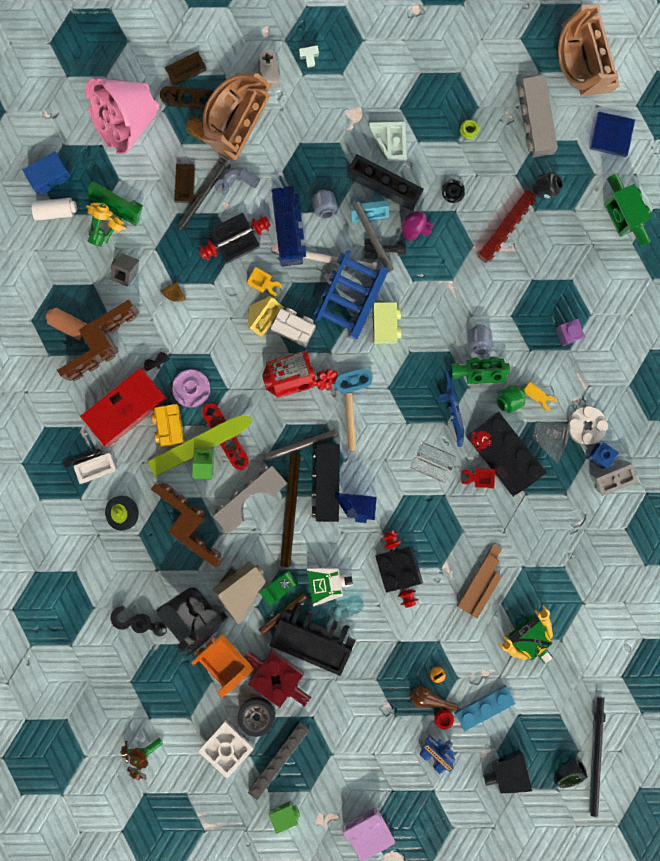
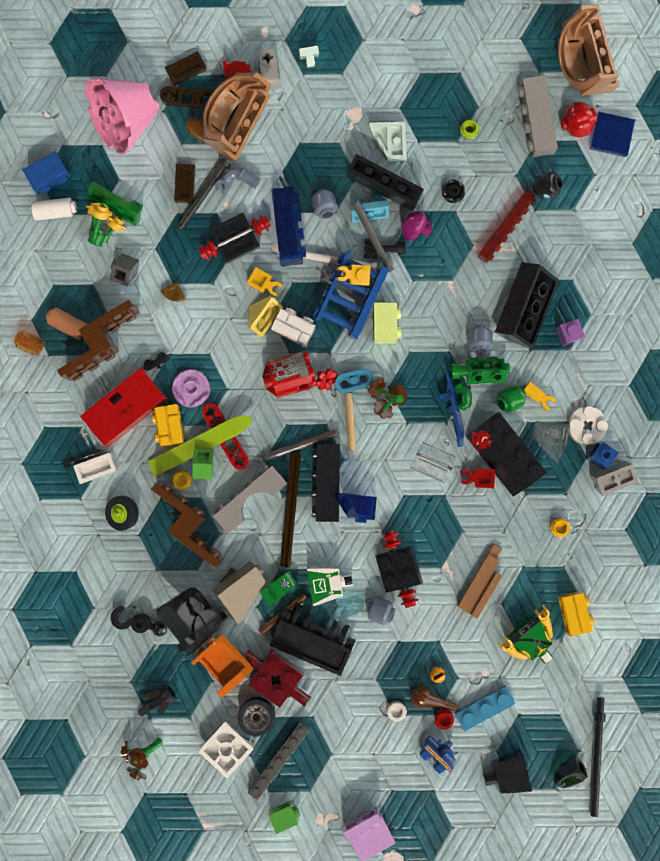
(28, 343): none -> clear orange brick
(163, 695): none -> black rock
(181, 480): none -> yellow plate
(235, 67): none -> red brick
(356, 274): none -> yellow plate
(380, 611): none -> sand blue head
(395, 396): none -> reddish brown plant
(396, 711): none -> white tile
(466, 396): none -> green arm
(527, 305): none -> black slope
(560, 527): none -> yellow plate
(575, 613): none -> yellow brick
(578, 119): none -> red plant
(628, 210): green brick -> none

